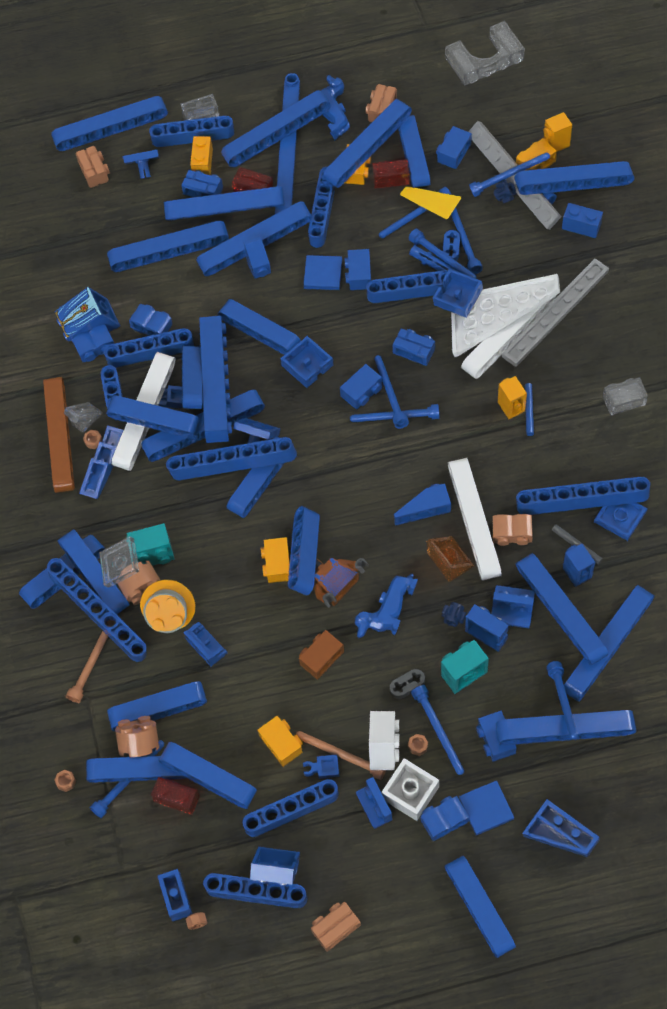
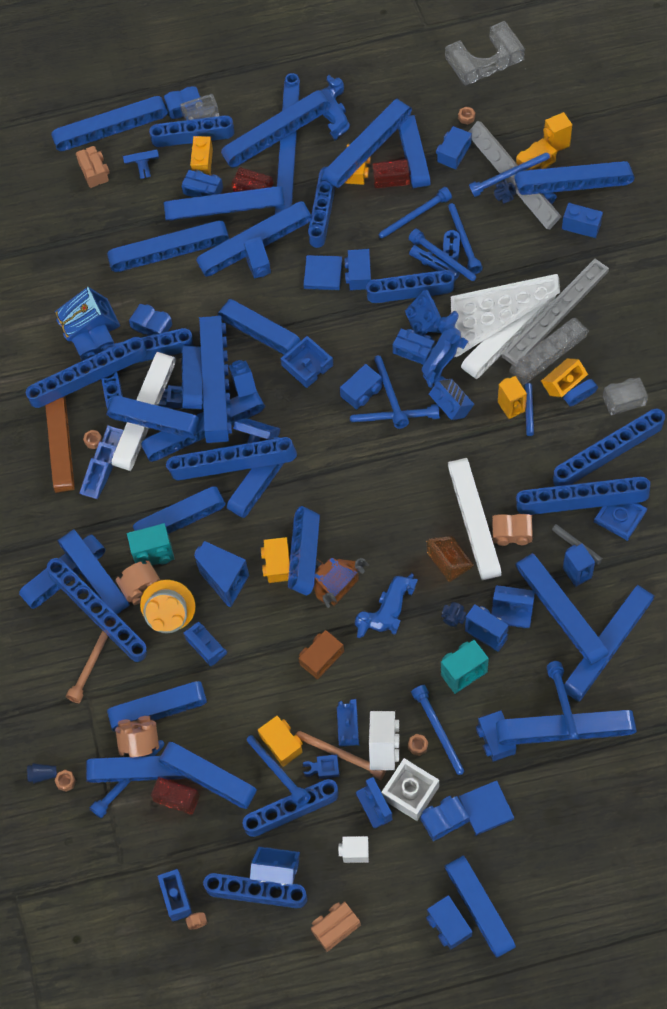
(40, 772): none -> dark blue cone
(80, 378): none -> blue beam
(82, 415): clear slope -> none
(119, 562): clear tile -> none
(175, 98): none -> blue brick
(185, 511): none -> blue beam
(222, 571): none -> blue slope
(242, 378): none -> blue brick
(299, 795): none -> blue piece
(347, 724): none -> blue hinge
(354, 849): none -> white brick
(380, 100): nougat brick -> none
(405, 680): dark grey beam -> none
(423, 314): none -> blue bracket
(428, 503): blue slope -> none
(433, 201): yellow sticker -> none
(444, 349): none -> blue animal
(449, 923): none -> blue brick
(451, 399): none -> blue brick
(460, 293): blue piece -> none
(466, 115): none -> nougat tile
(549, 350): none -> clear beam
(560, 830): blue wedge -> none
(564, 377): none -> light orange brick
(580, 392): none -> blue beam
(615, 442): none -> blue beam

